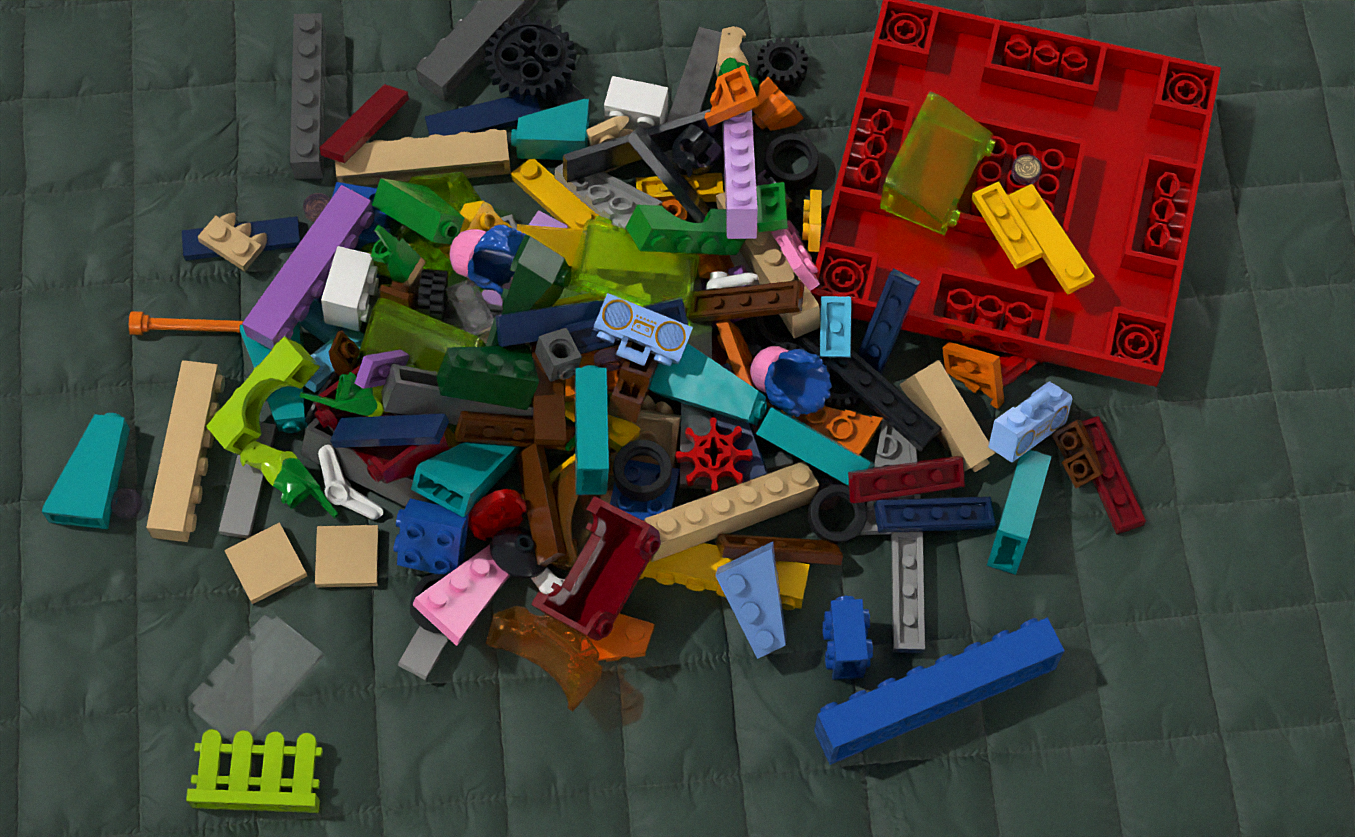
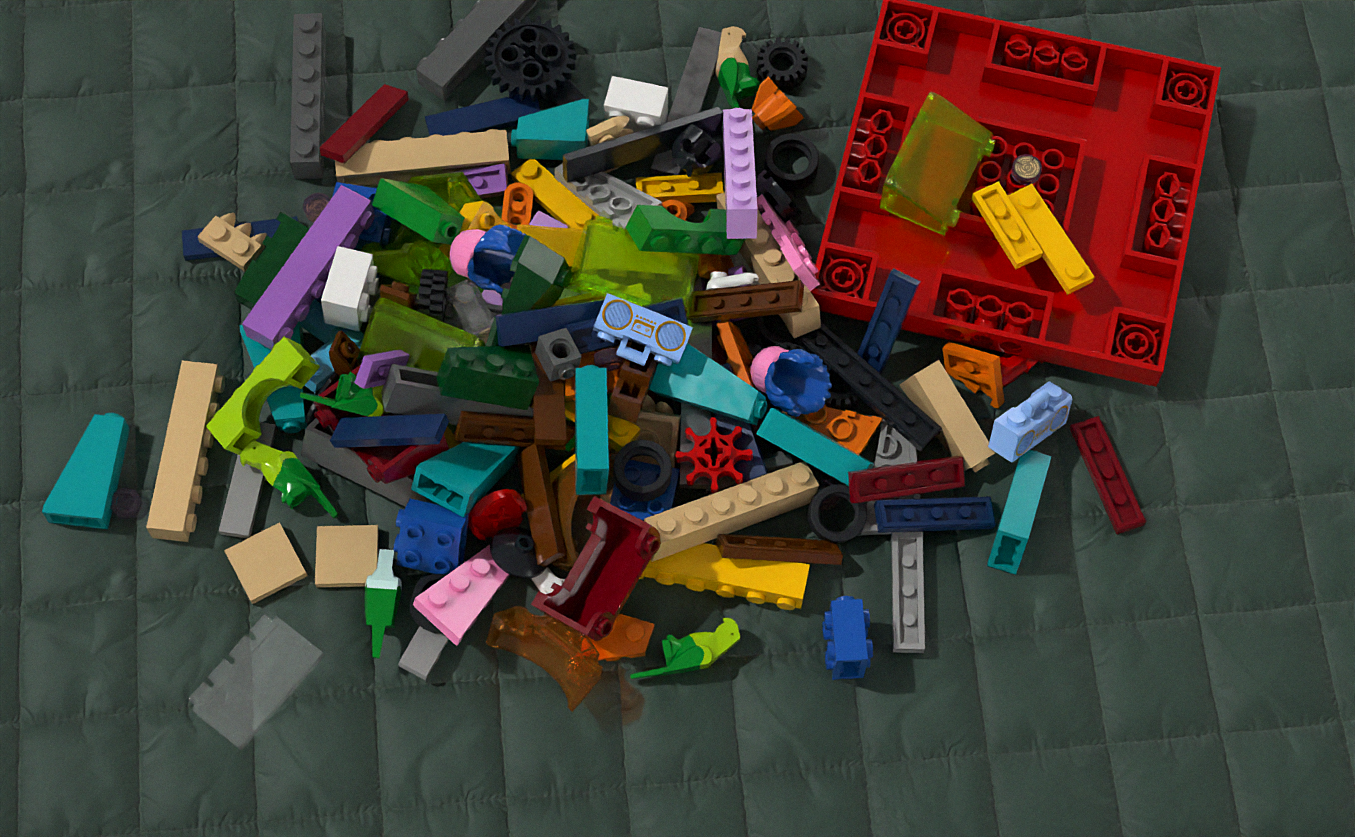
(143, 323): orange piece -> none
(270, 783): lime fence -> none
(272, 259): none -> dark green wedge
(339, 490): white piece -> none
(382, 599): none -> green animal
(400, 259): green animal -> none
(488, 180): none -> medium lavender plate
(517, 211): none -> orange plate
(668, 174): black tile -> none
(695, 650): none -> animal
(732, 96): orange wing -> none
(755, 598): medium blue wedge -> none
(771, 207): green plate -> none
(812, 220): yellow plate -> none
(835, 327): medium azure plate -> none
(937, 690): blue brick -> none
(1079, 454): reddish brown slope -> none

